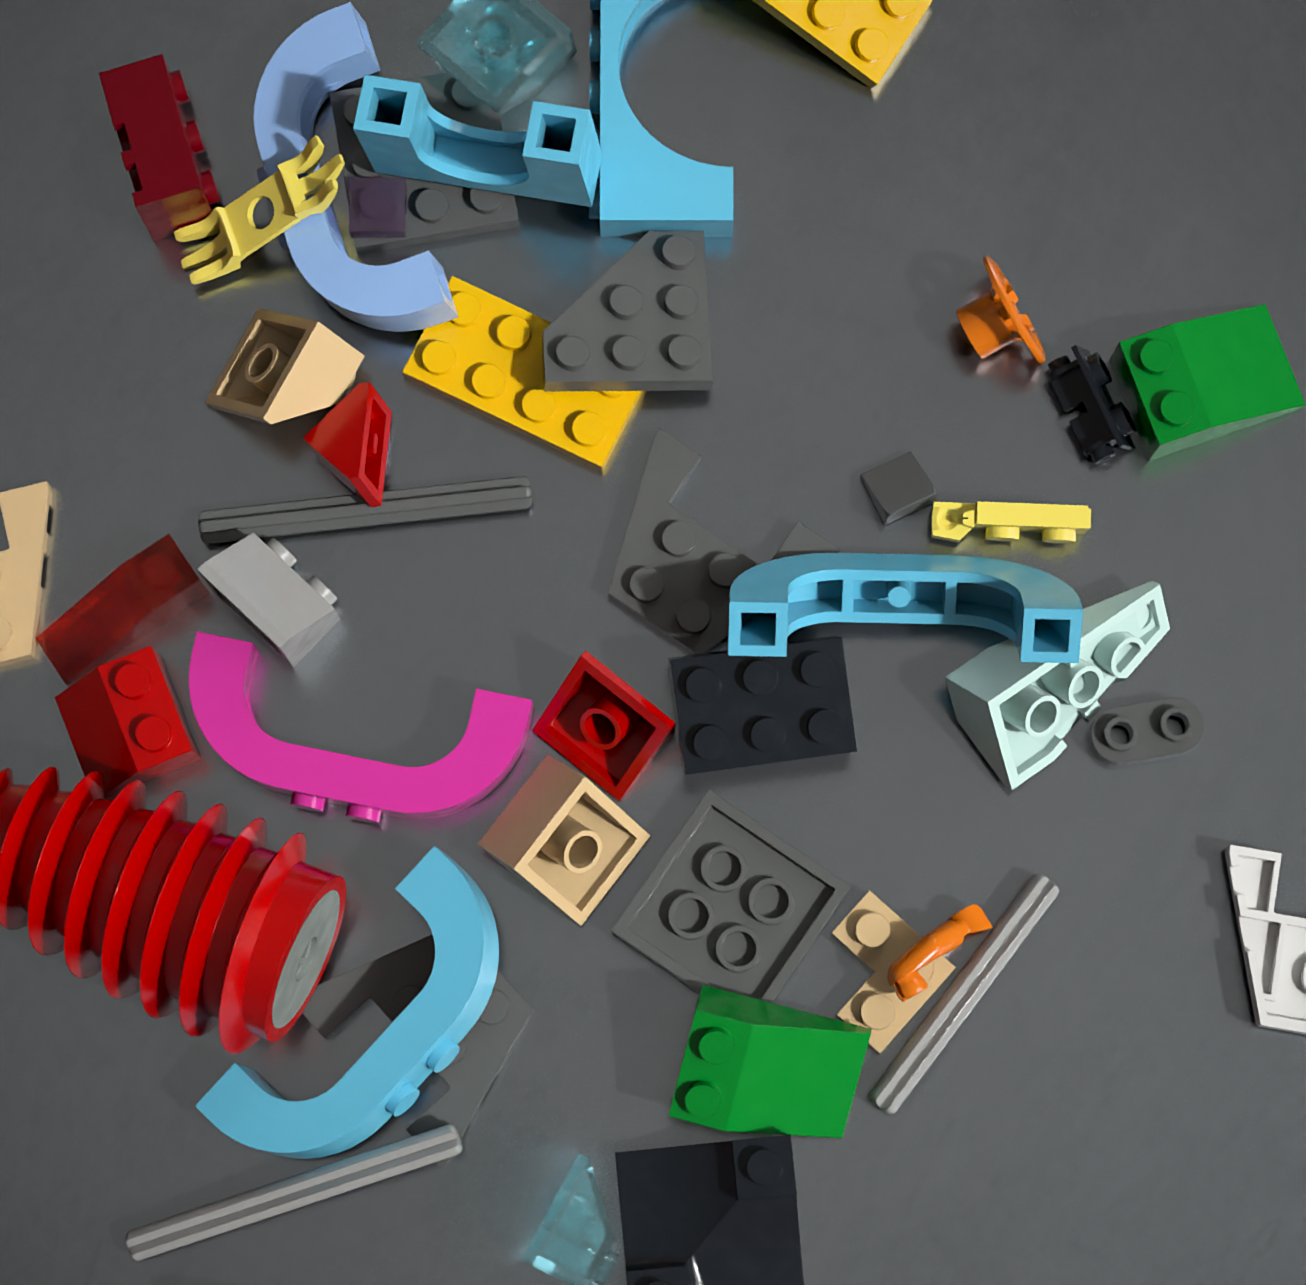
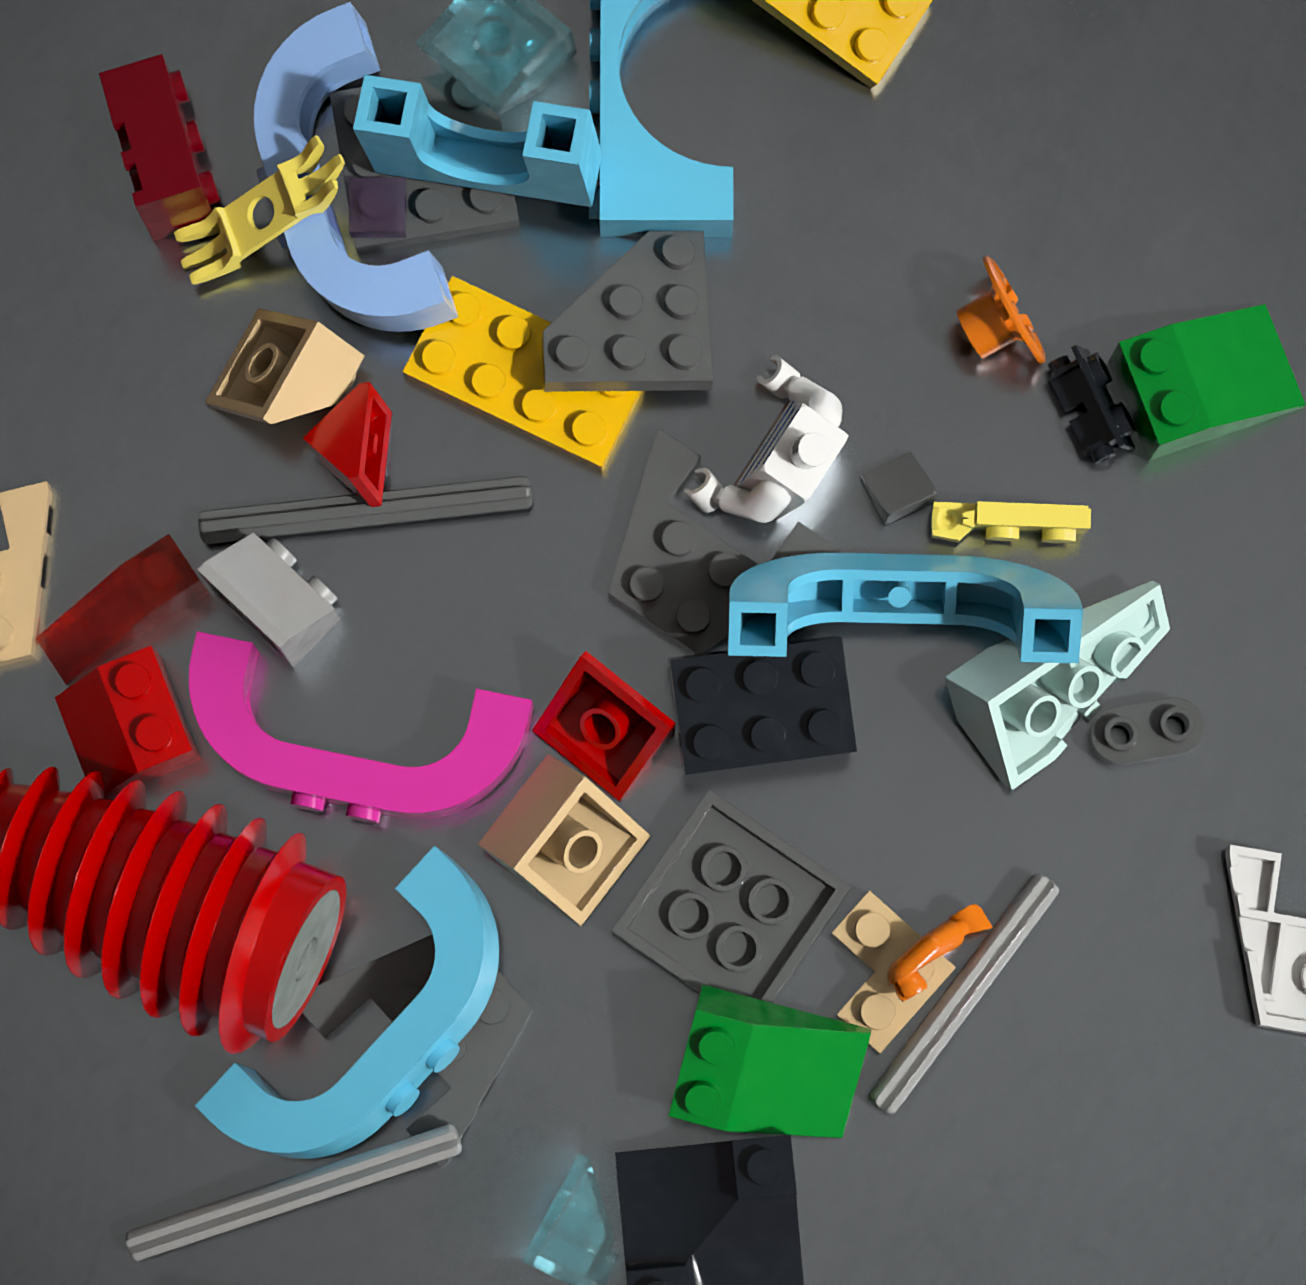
(789, 457): none -> white torso

